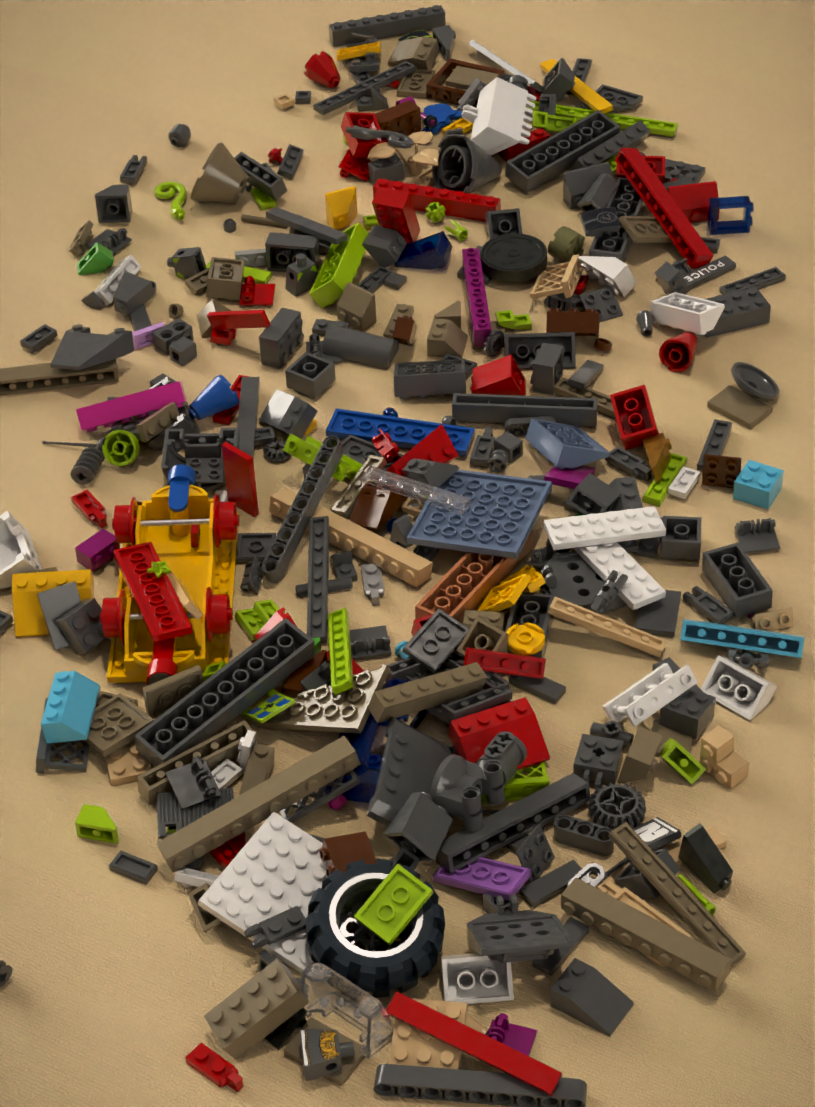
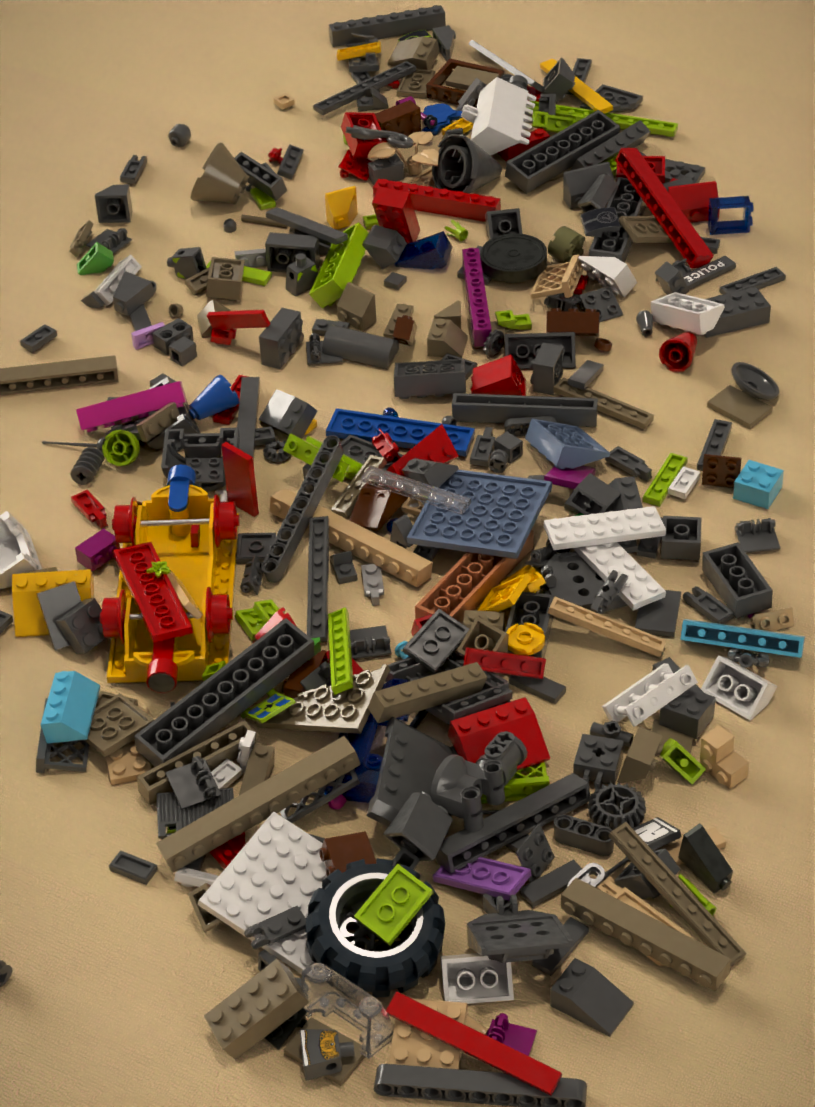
(85, 349): dark grey wedge -> none
(96, 824): lime slope -> none
(167, 692): dark tan tile -> none
(176, 207): lime plant -> none
(214, 1067): red hinge -> none
(256, 293): red hinge -> none
(303, 97): dark grey tile -> none
(310, 375): dark grey brick -> none
(322, 70): red cone -> none
(333, 585): dark grey axle -> none
(375, 279): dark grey tile -> none
(435, 212): lime gear -> none
(634, 416): red brick -> none
(658, 453): pearl gold slope -> none

